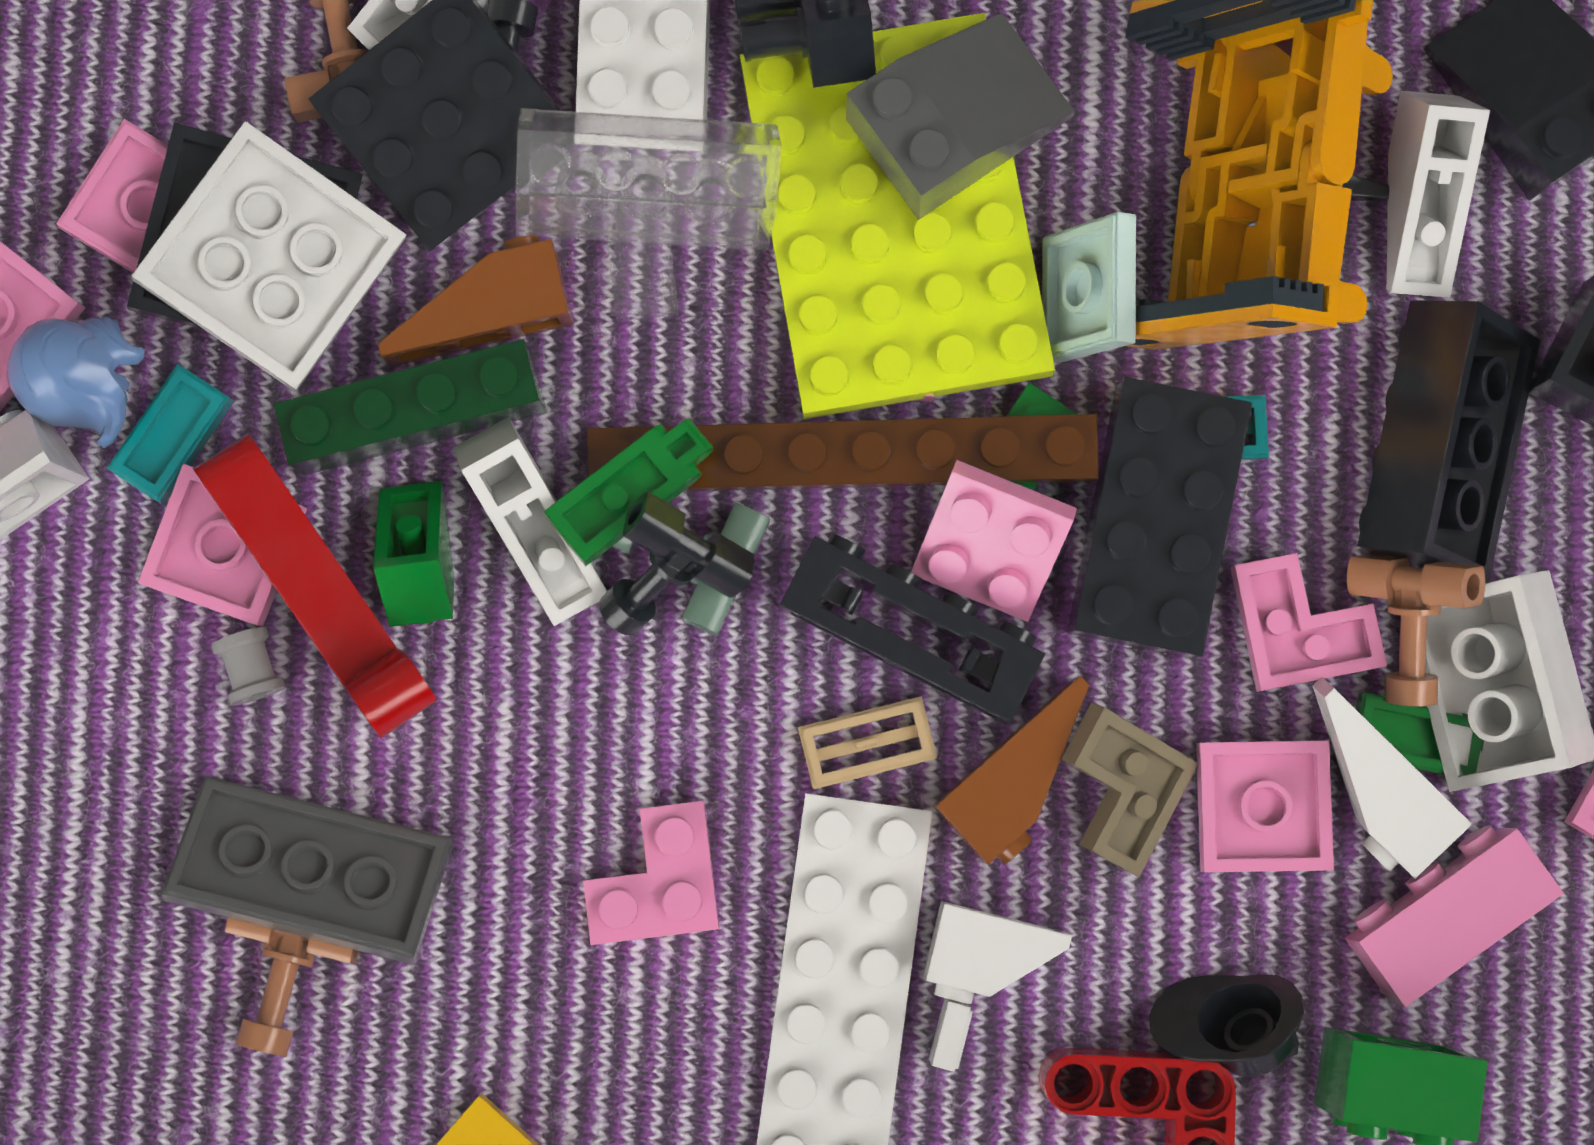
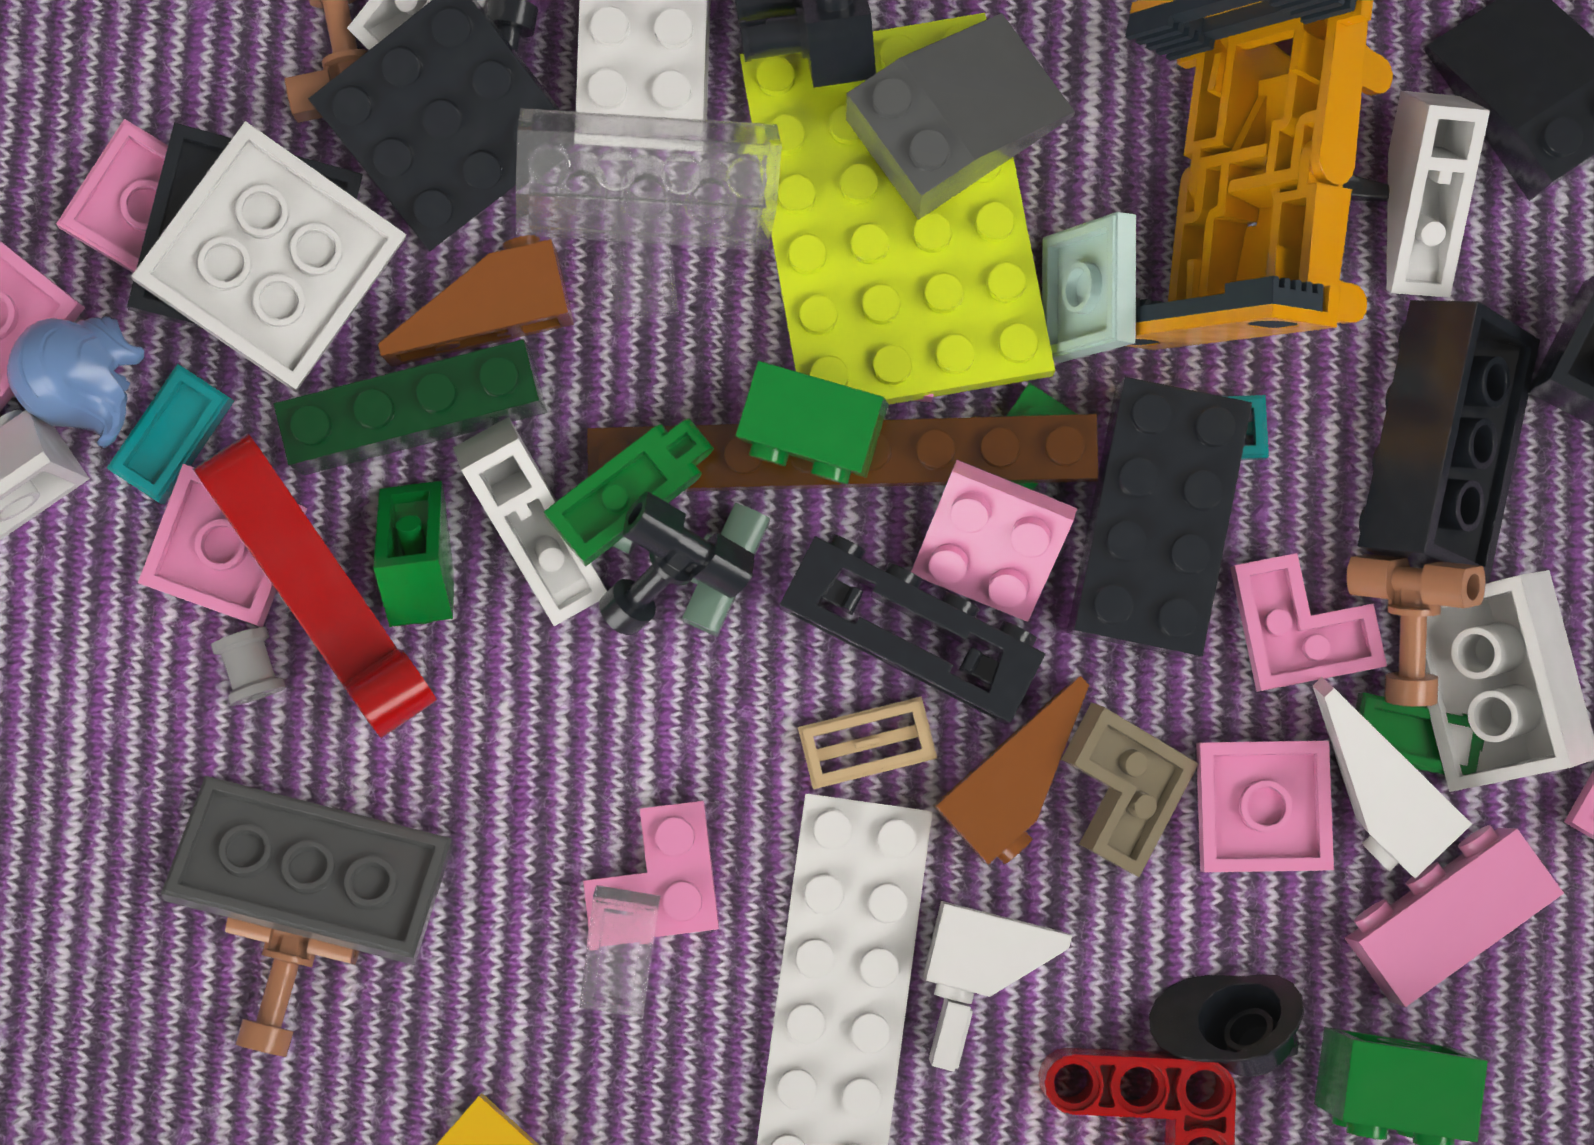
(619, 951): none -> clear tile
(811, 421): none -> green brick

